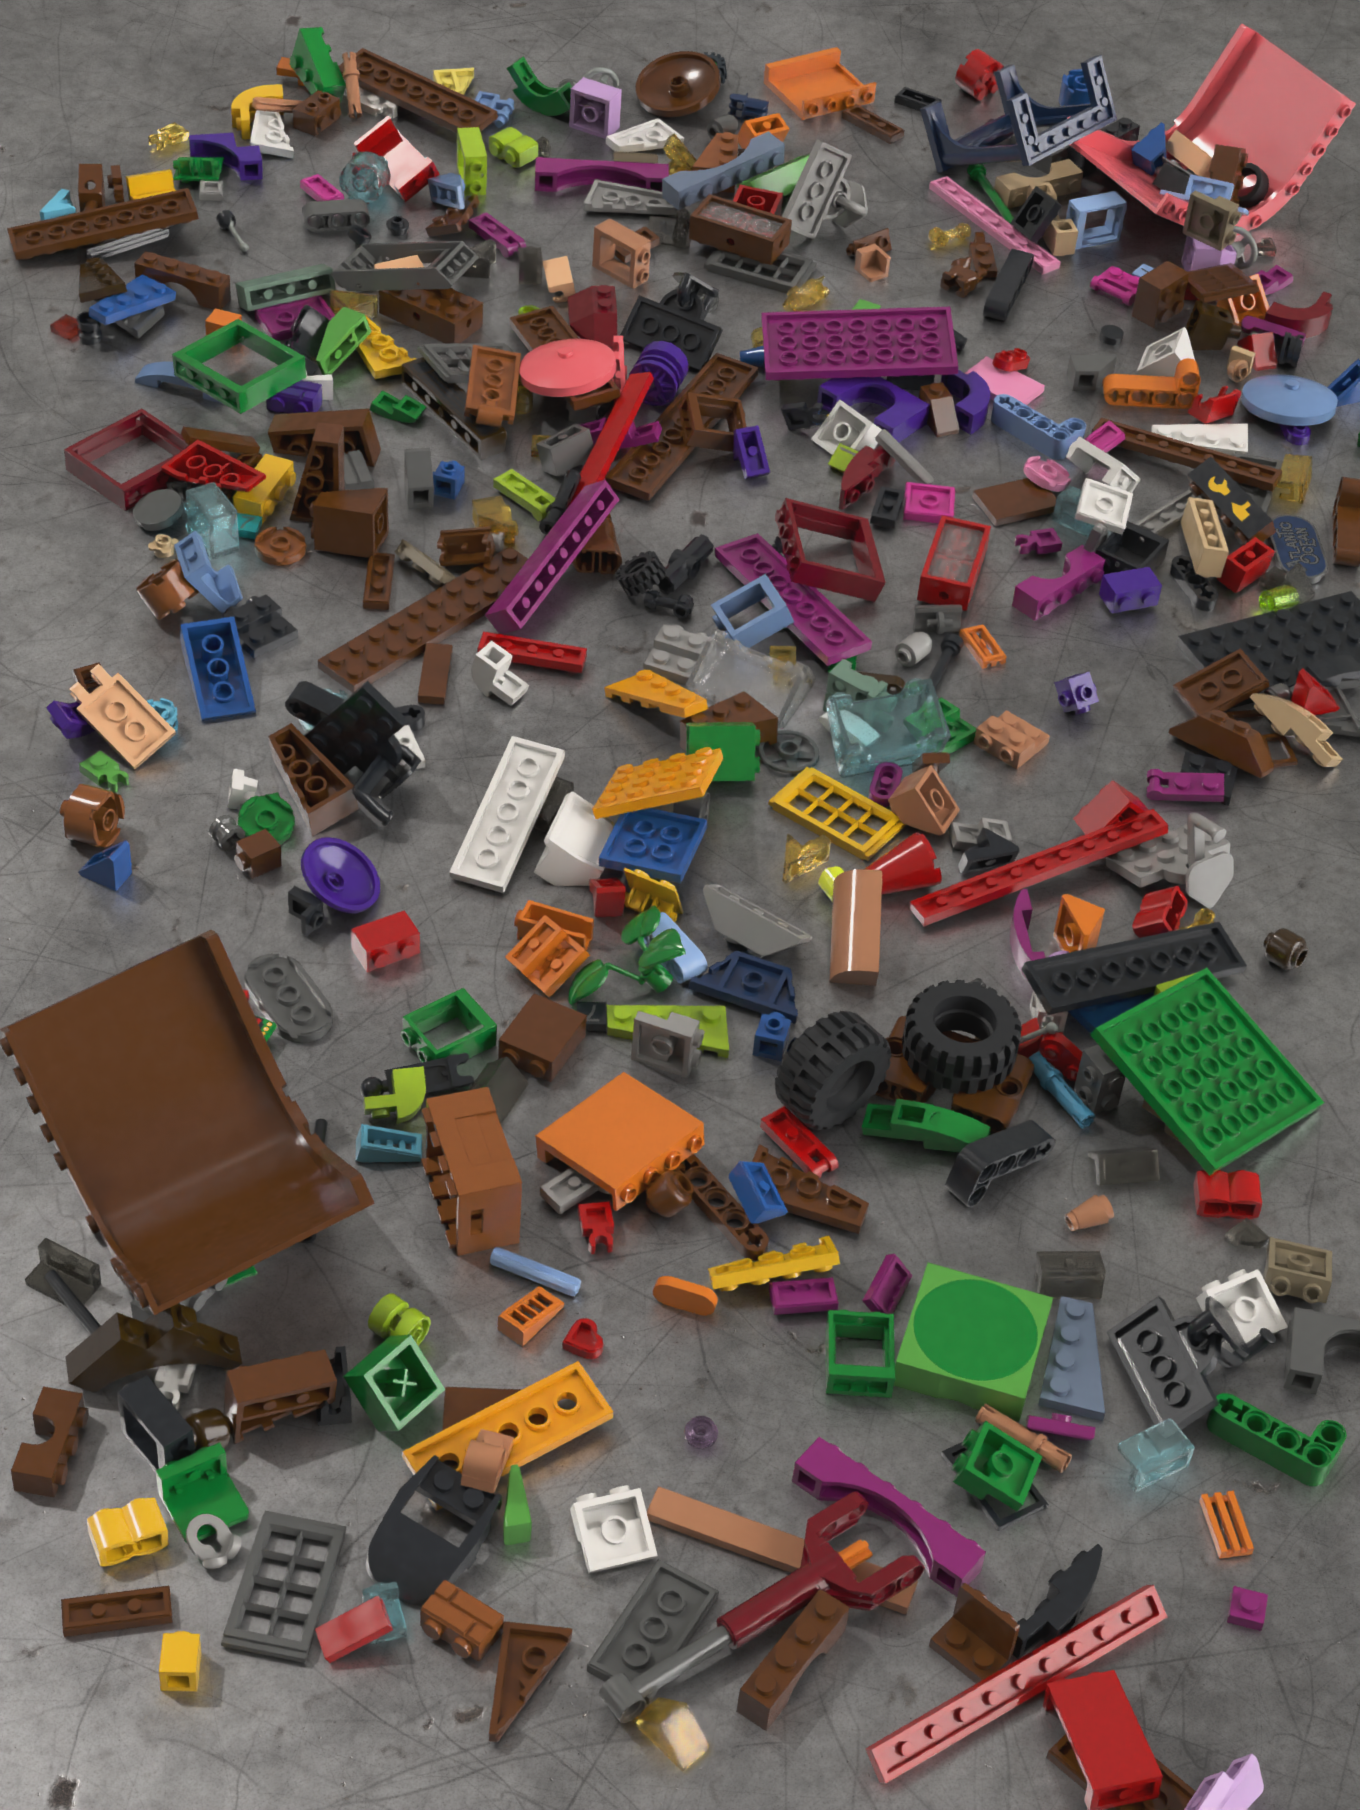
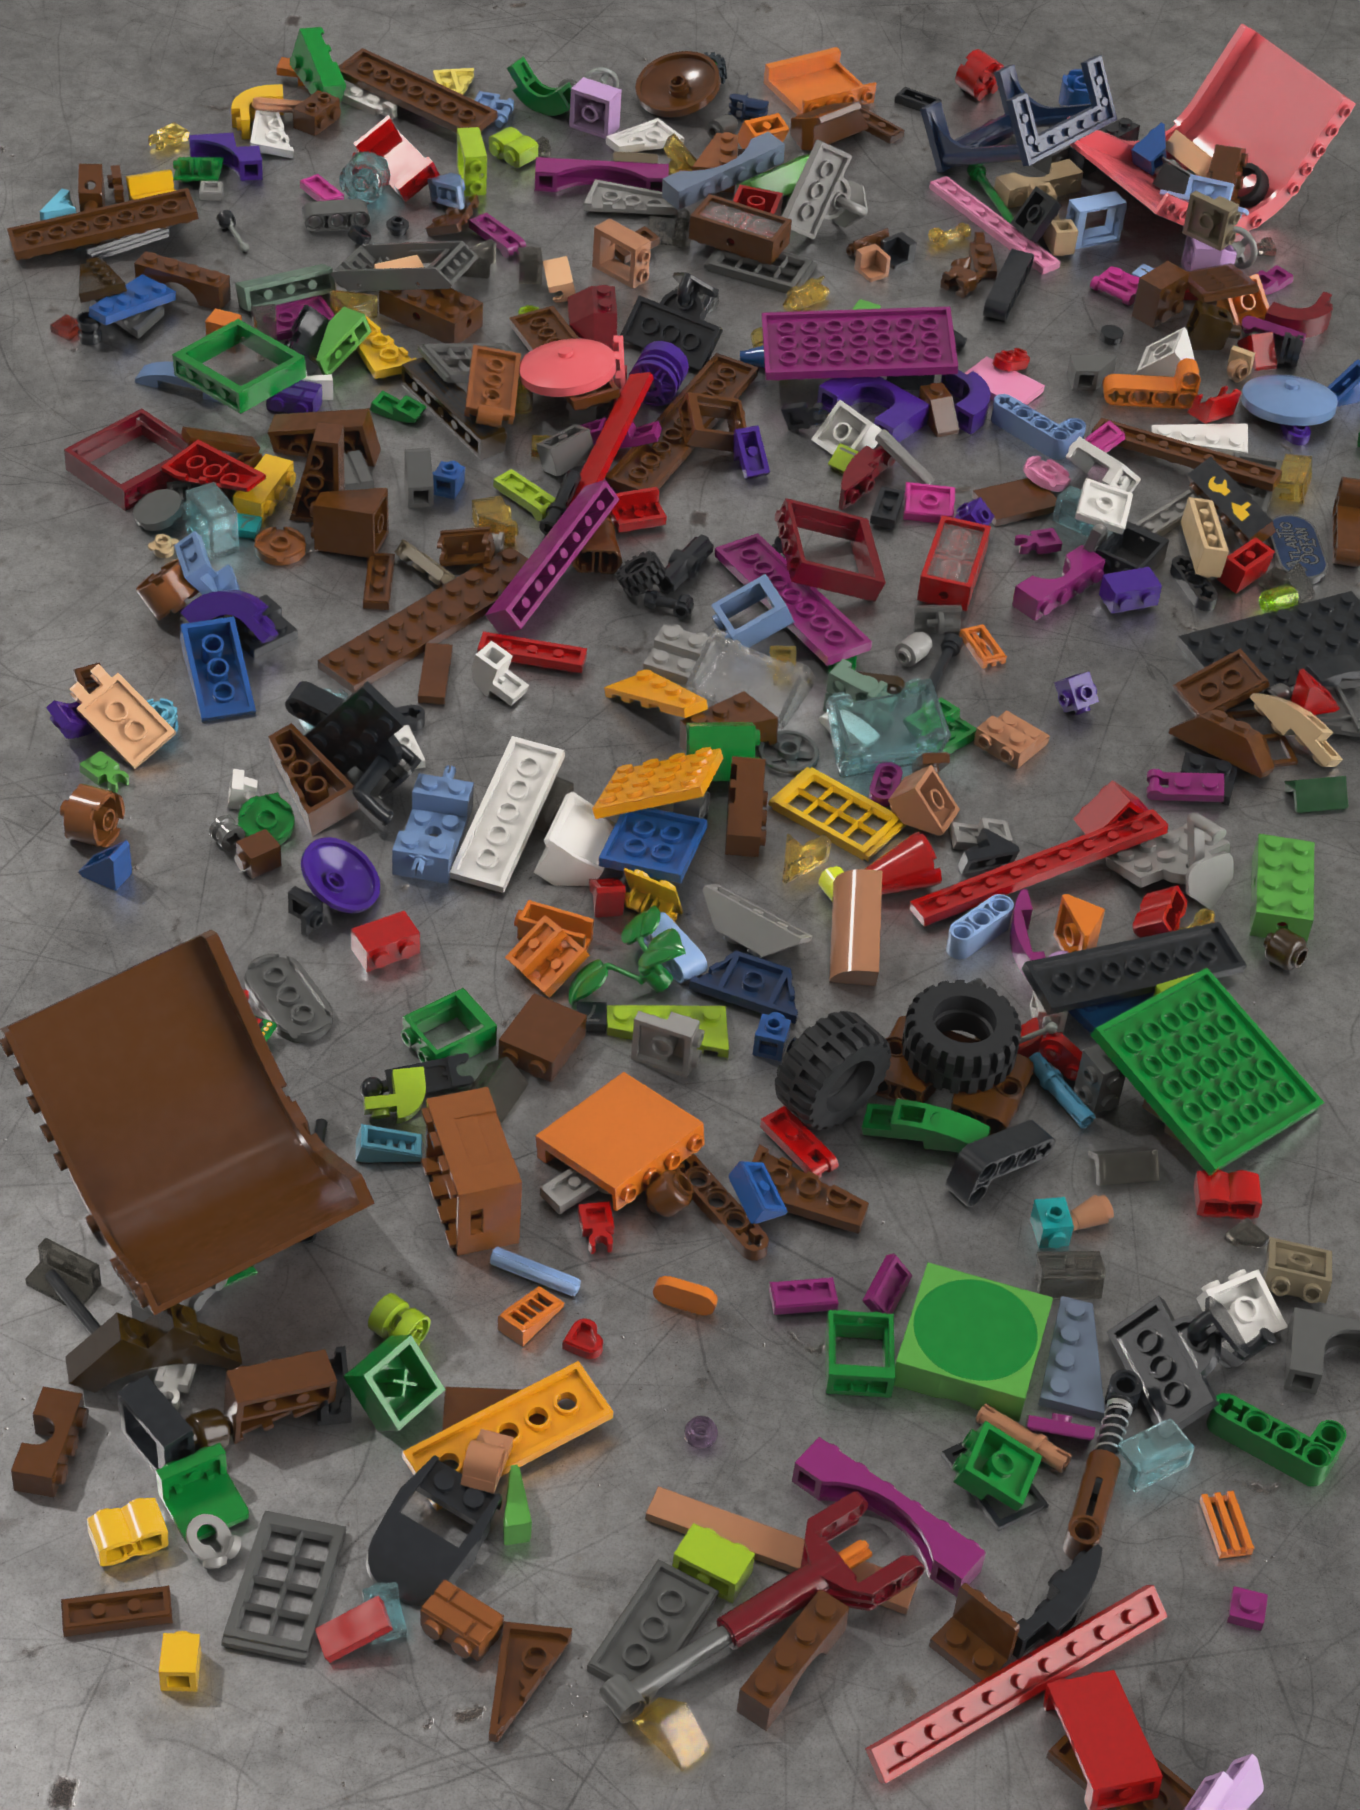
(234, 603): none -> dark purple arch
(265, 321): none -> clear smoke hinge
(351, 77): nougat pin -> none
(438, 808): none -> medium blue brick
(613, 1529): white plate -> none
(638, 510): none -> red bracket
(714, 1561): none -> lime brick
(745, 807): none -> reddish brown wedge
(775, 1264): yellow wing -> none
(827, 124): none -> reddish brown helmet
(900, 249): none -> black panel
(975, 511): none -> dark purple brick
(979, 926): none -> light blue beam
(1051, 1222): none -> teal brick
(1102, 1465): none -> piece
(1282, 886): none -> bright green brick
(1319, 793): none -> dark green panel

